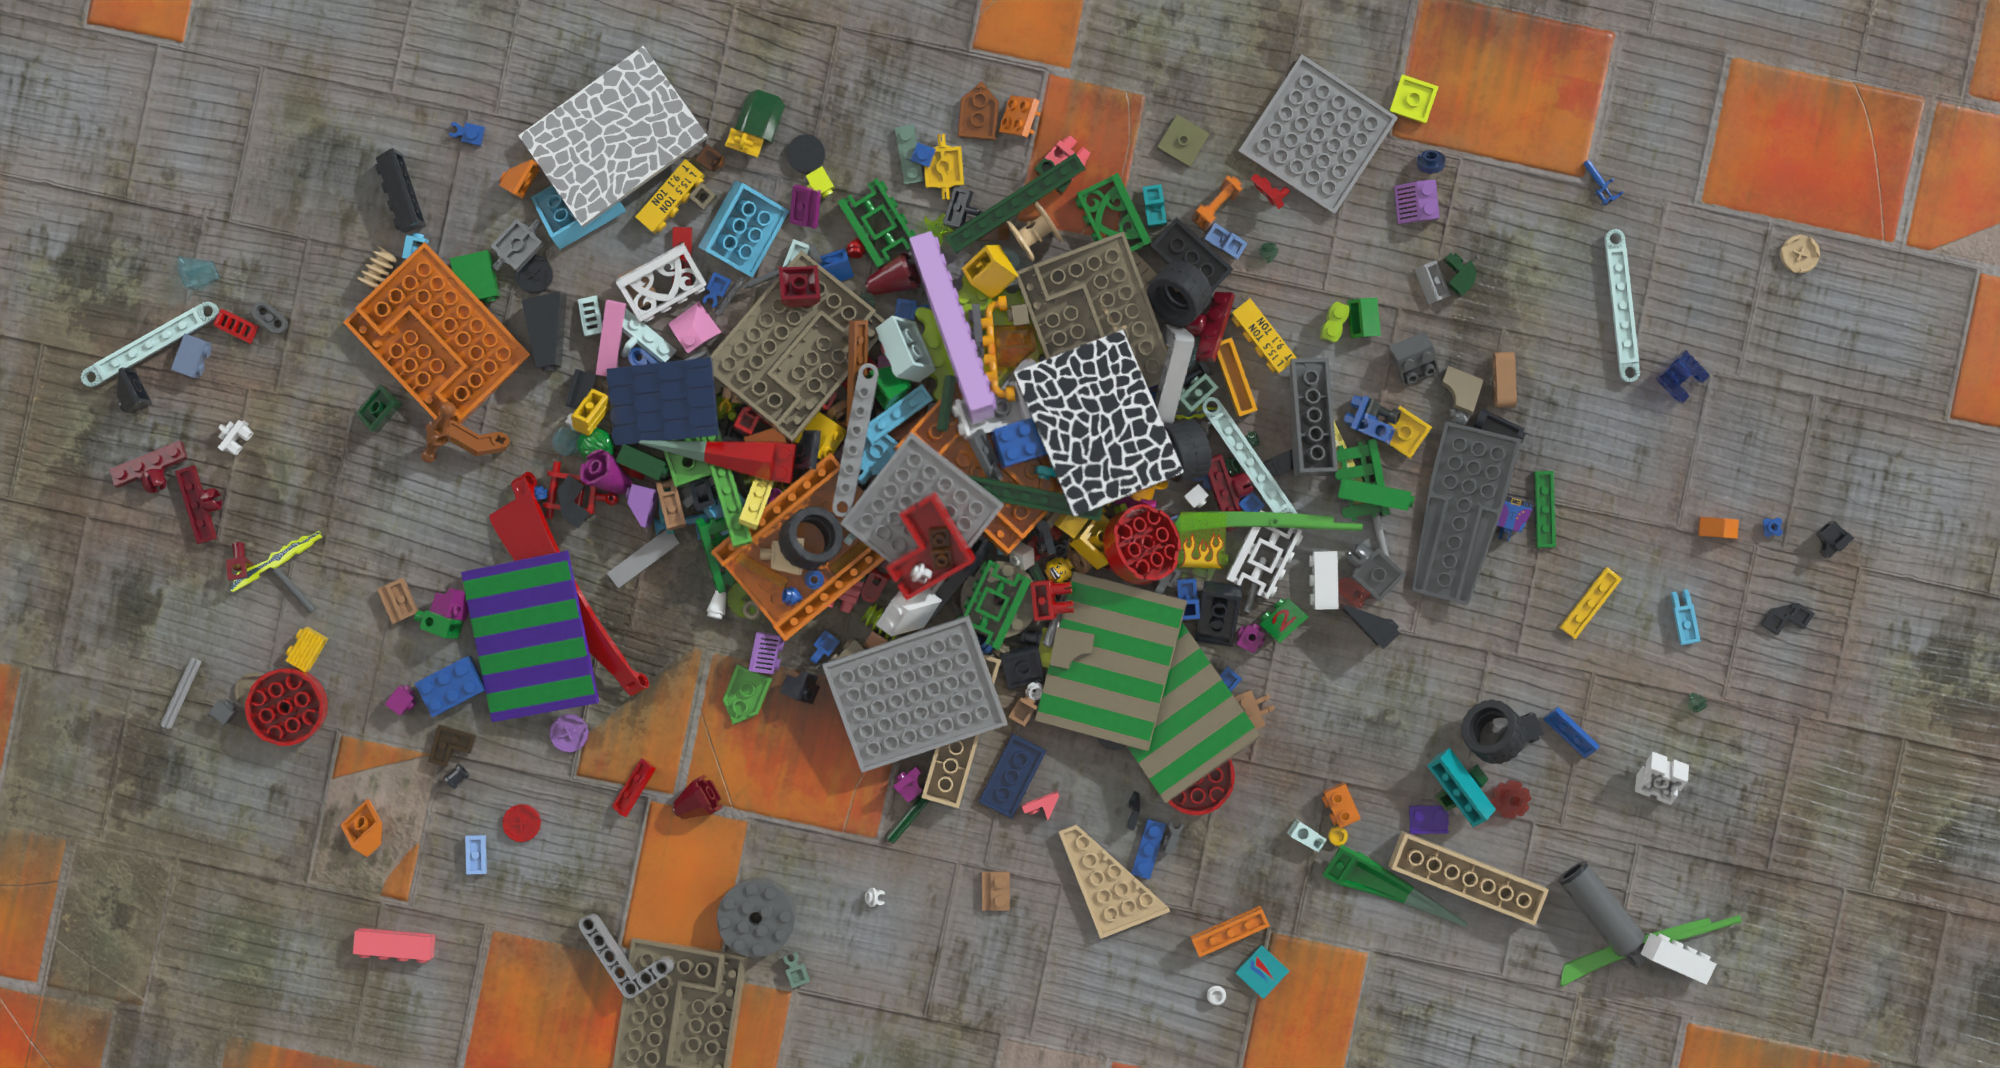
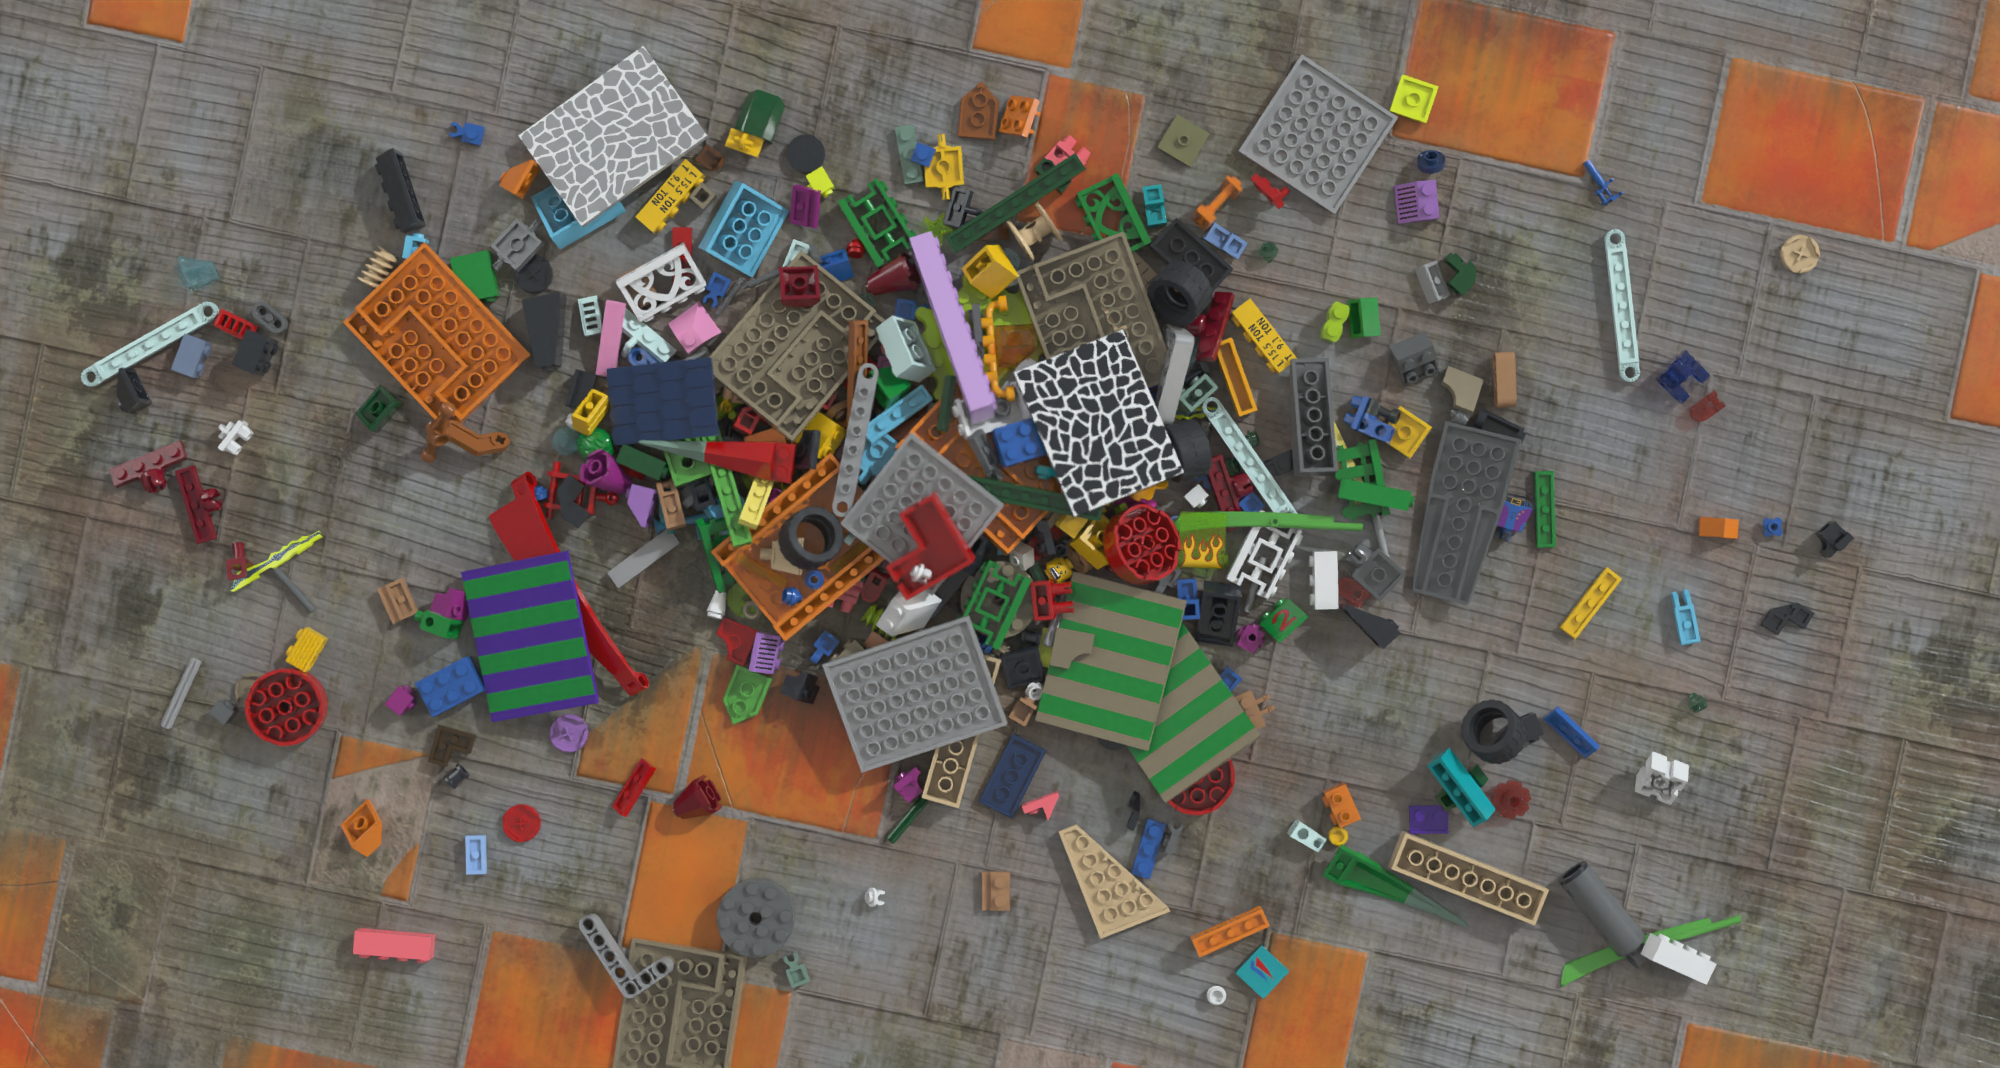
(255, 353): none -> black brick
(738, 639): none -> red tile
(941, 547): reddish brown slope -> none
(1018, 314): dark tan plate -> none
(1701, 411): none -> clear red plate

